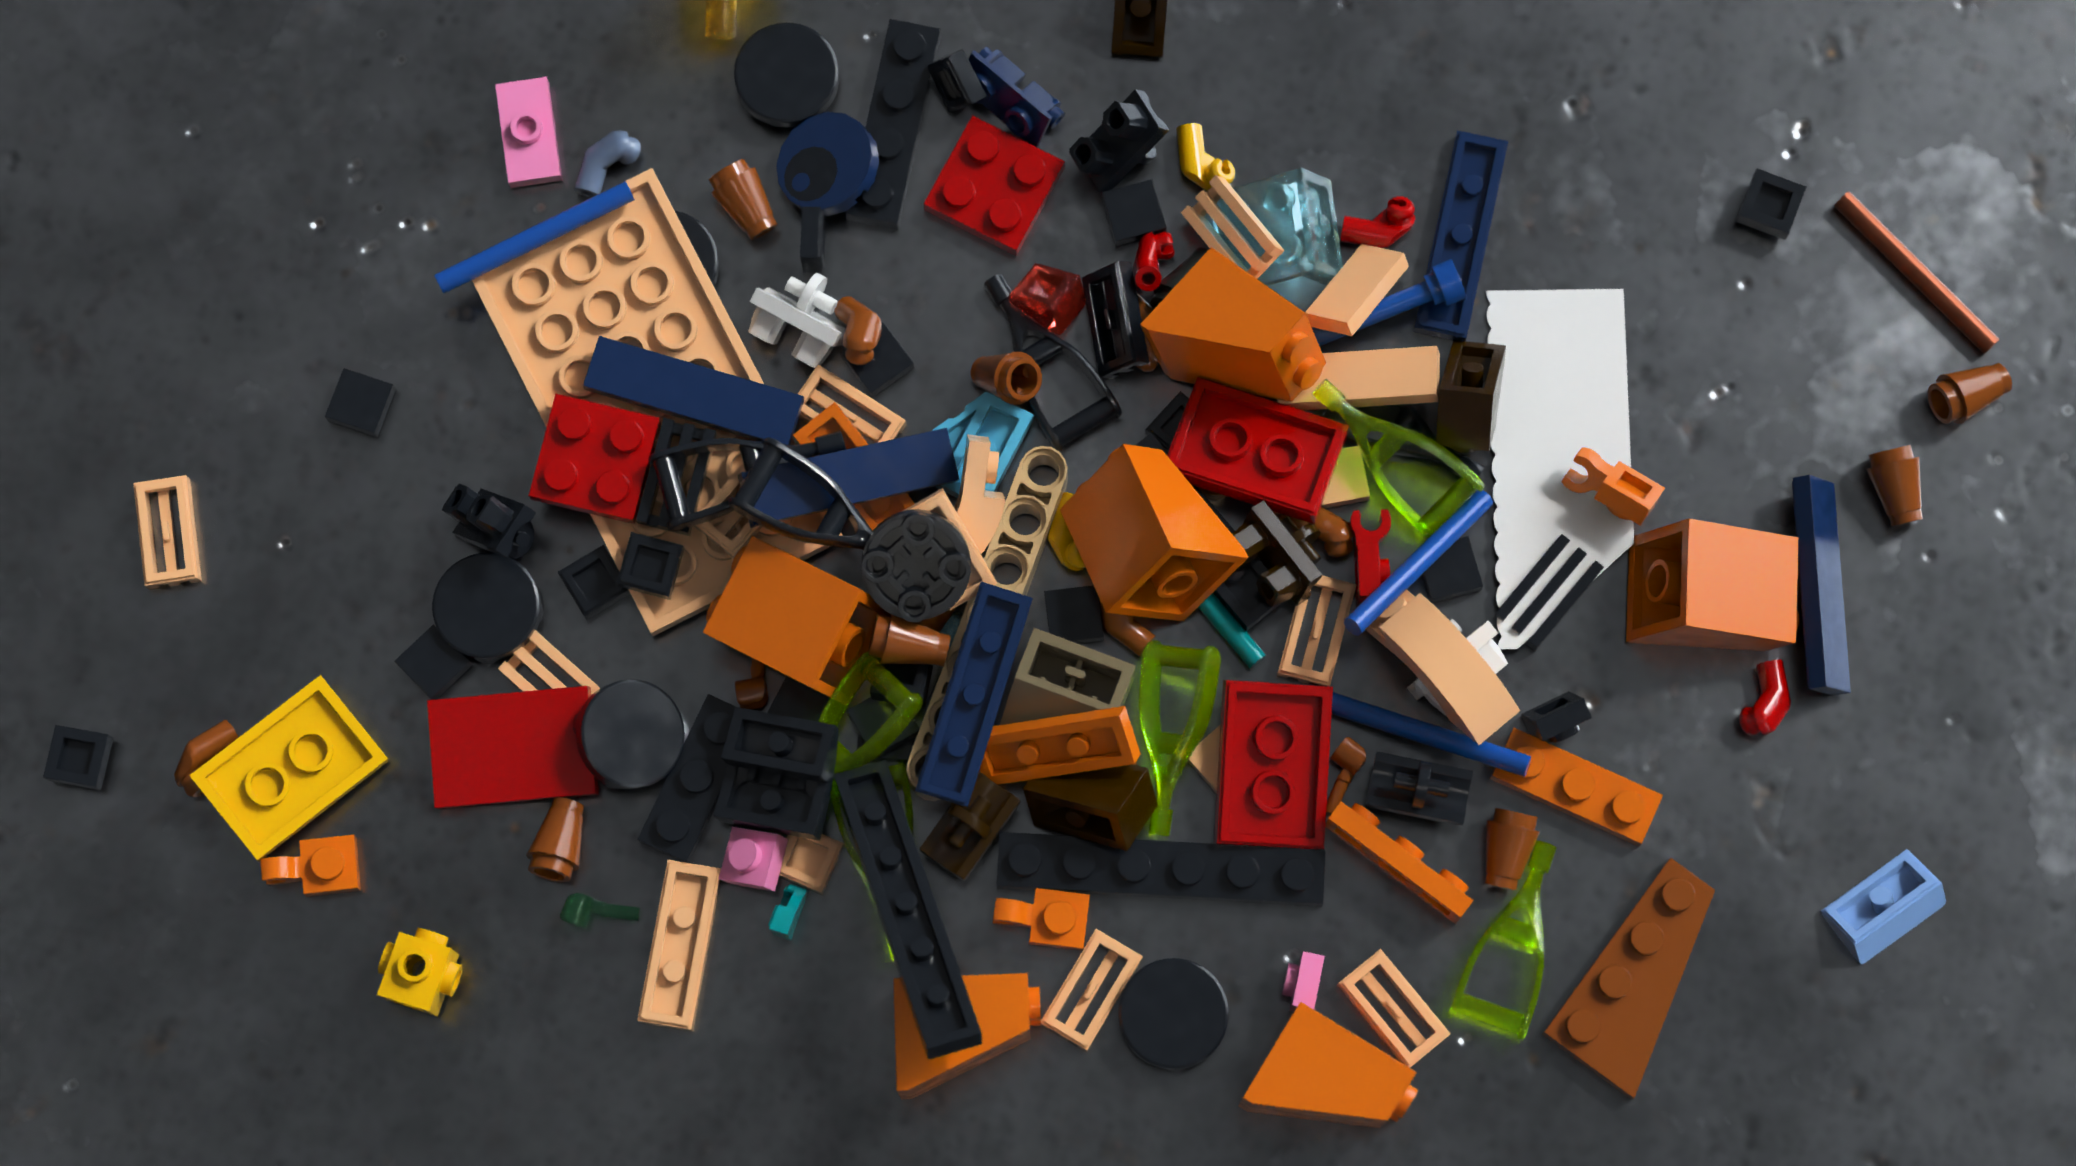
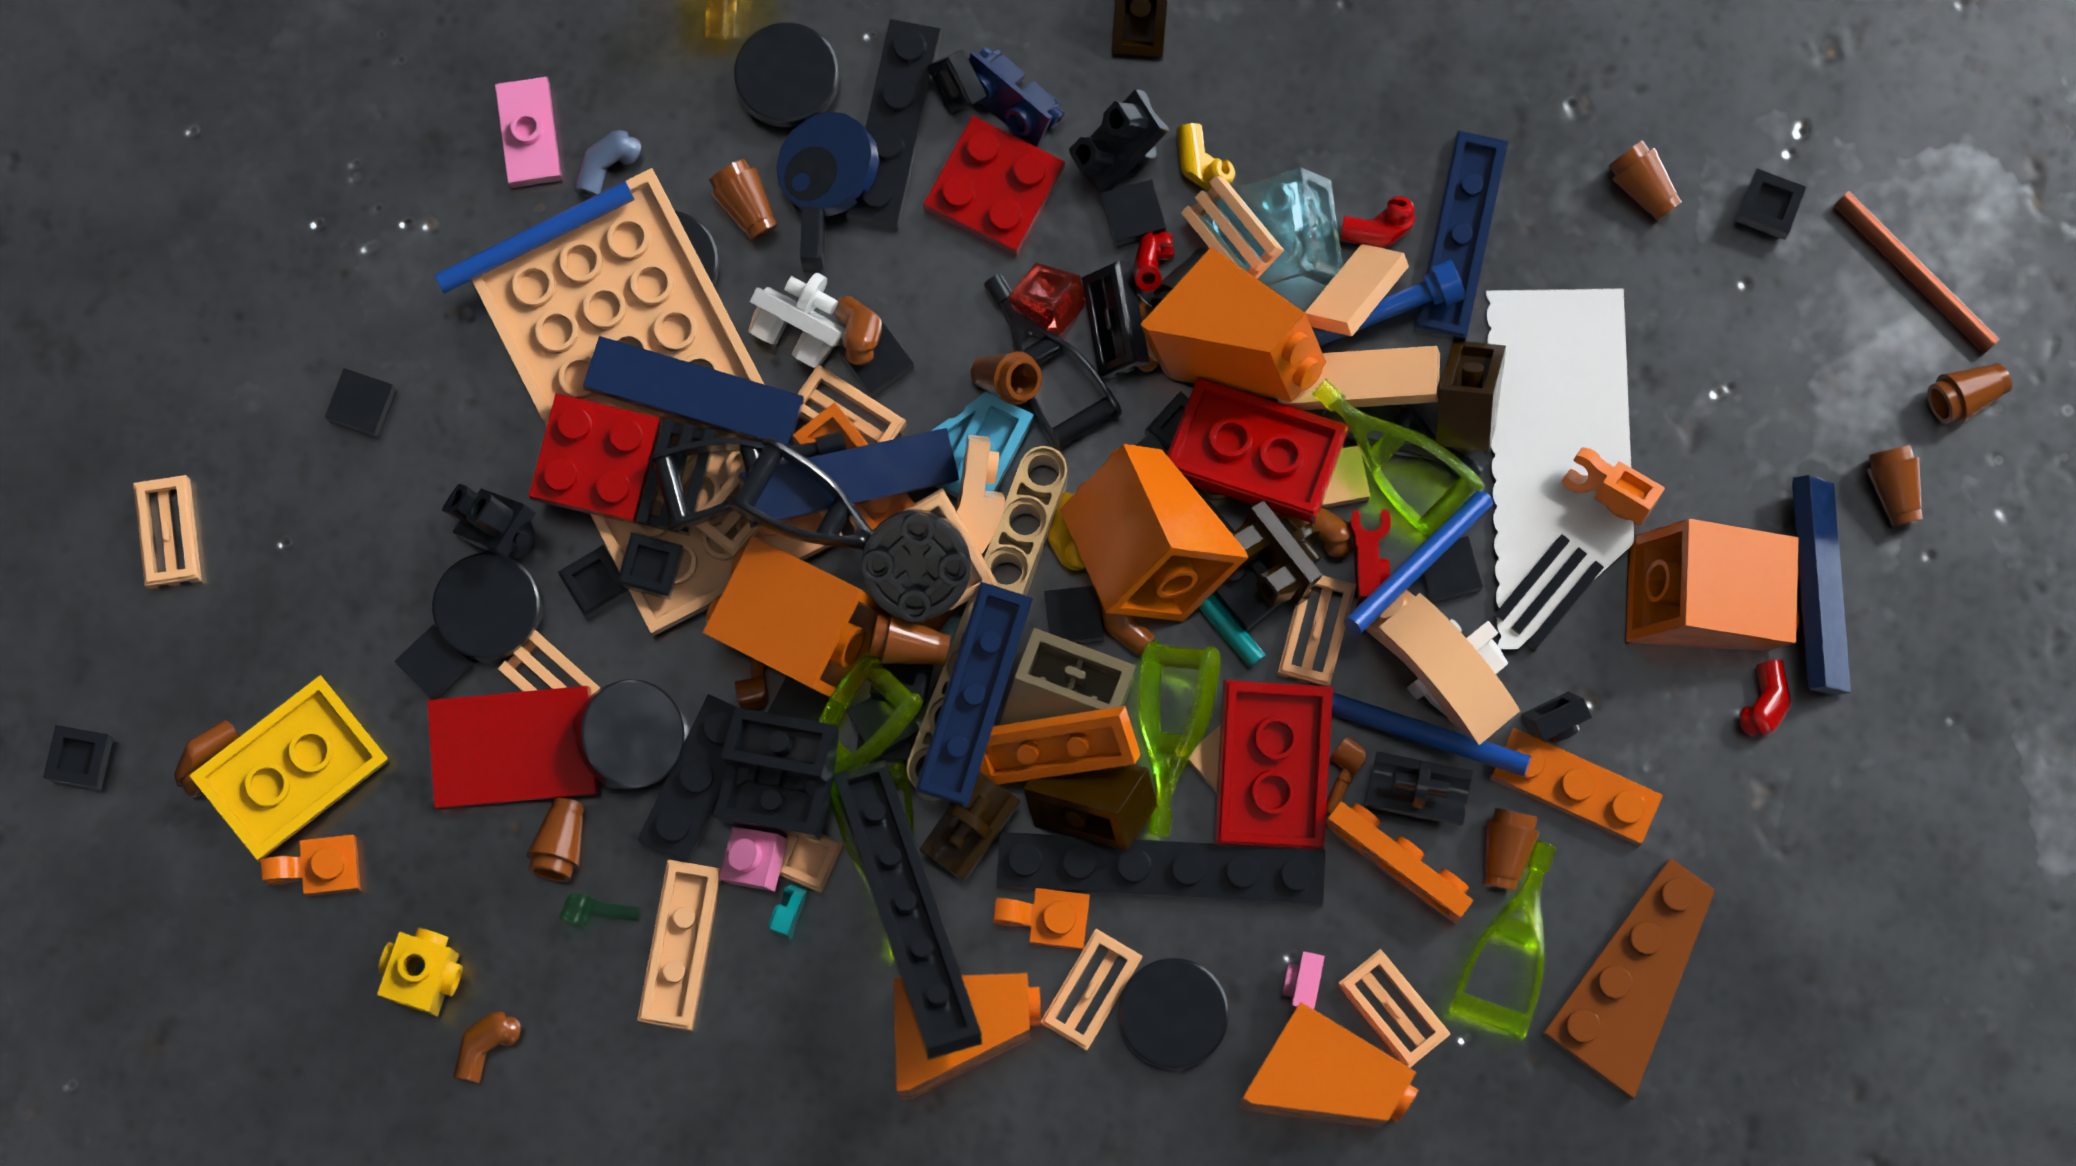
(481, 1038): none -> dark orange arm
(1645, 180): none -> dark orange cone
(1885, 906): light blue slope -> none

